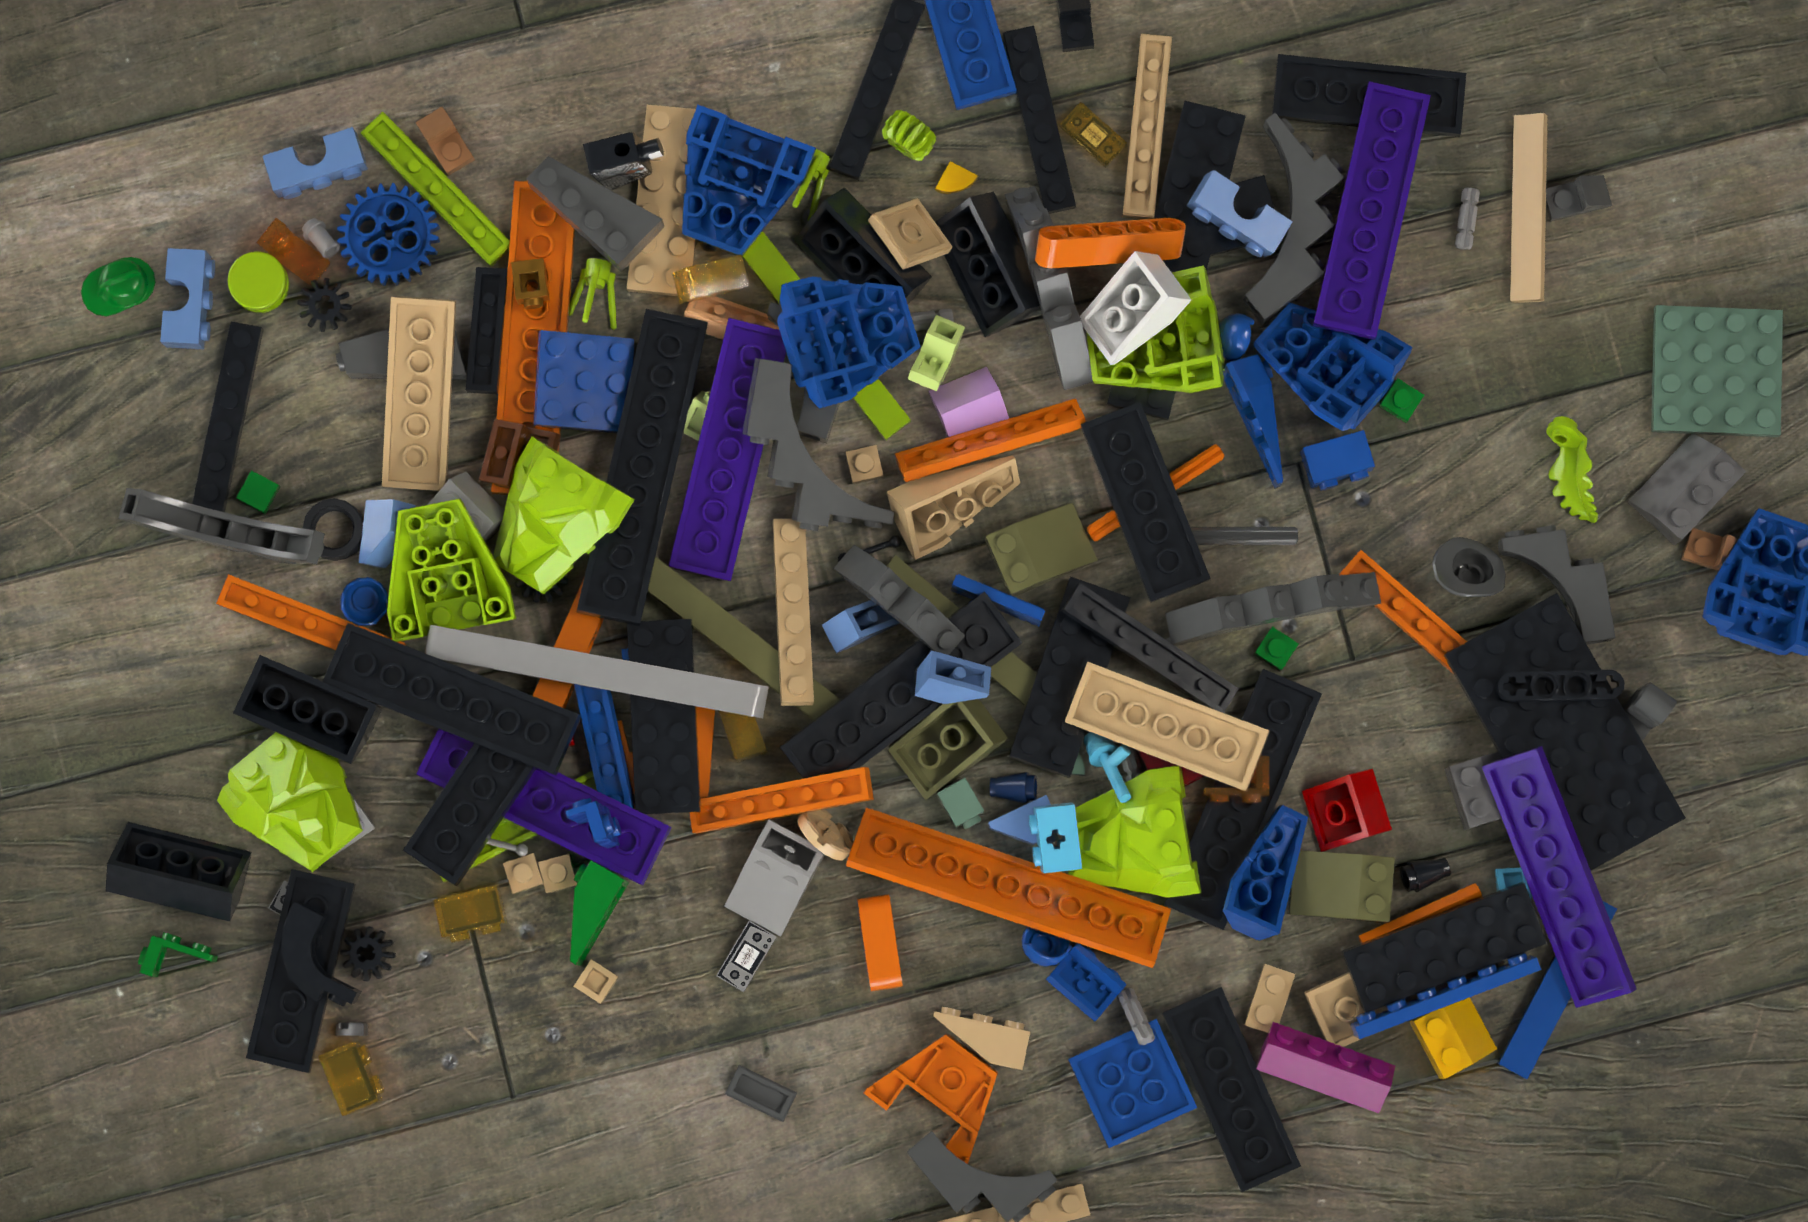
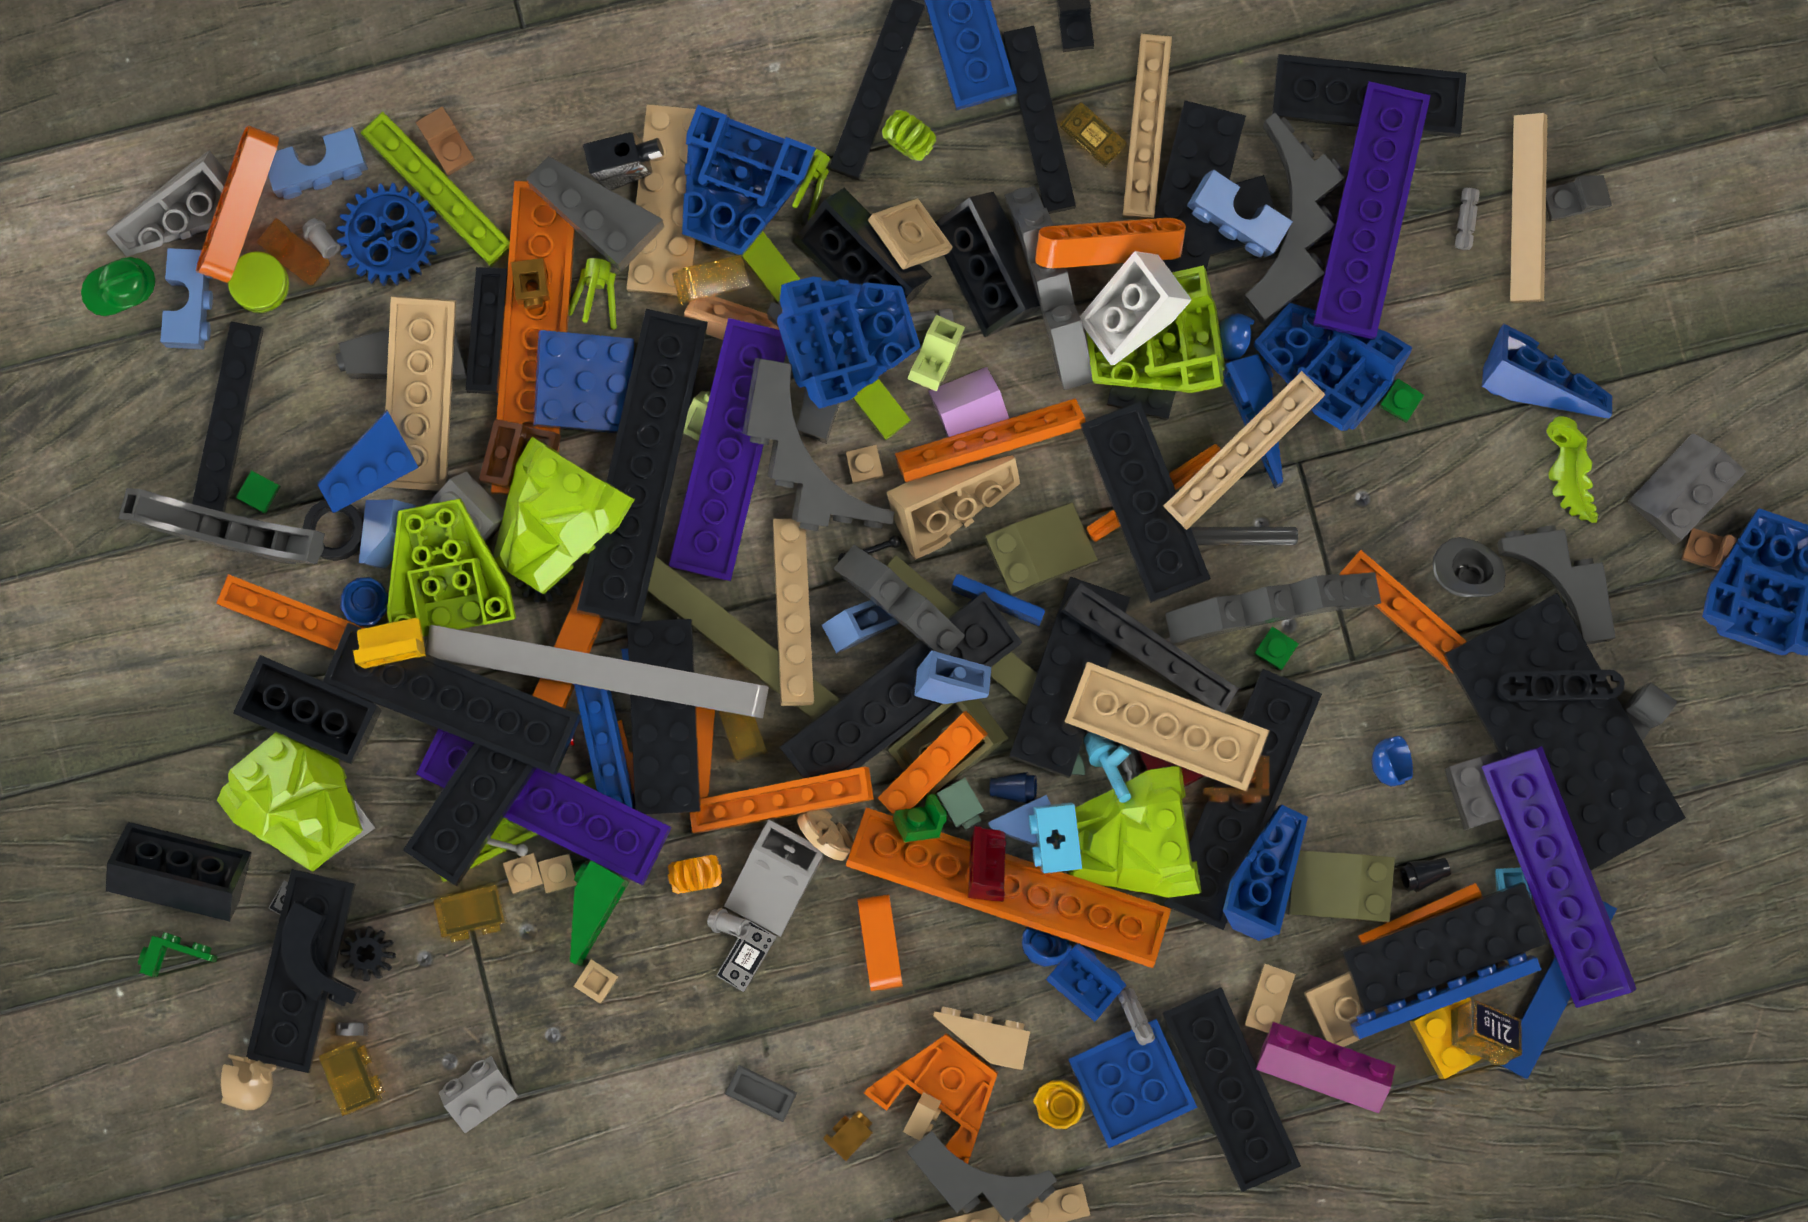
(175, 210): none -> light grey wedge
(237, 204): none -> orange beam
(246, 1083): none -> tan helmet
(317, 296): black gear -> none
(368, 465): none -> blue wedge
(389, 643): none -> yellow panel
(477, 1094): none -> light grey bracket
(602, 825): blue bracket -> none
(694, 874): none -> light orange gear
(720, 920): none -> light grey pin
(849, 1134): none -> pearl gold brick
(921, 822): none -> green bracket
(921, 1118): none -> tan piece
(933, 764): none -> orange plate
(955, 179): yellow tile -> none
(987, 865): none -> dark red hinge
(1059, 1104): none -> yellow hair
(1244, 450): none -> tan tile
(1337, 460): blue brick -> none
(1346, 810): red slope -> none
(1392, 761): none -> blue hair
(1486, 1032): none -> clear yellow brick
(1529, 376): none -> blue wedge
(1717, 371): sand green plate -> none

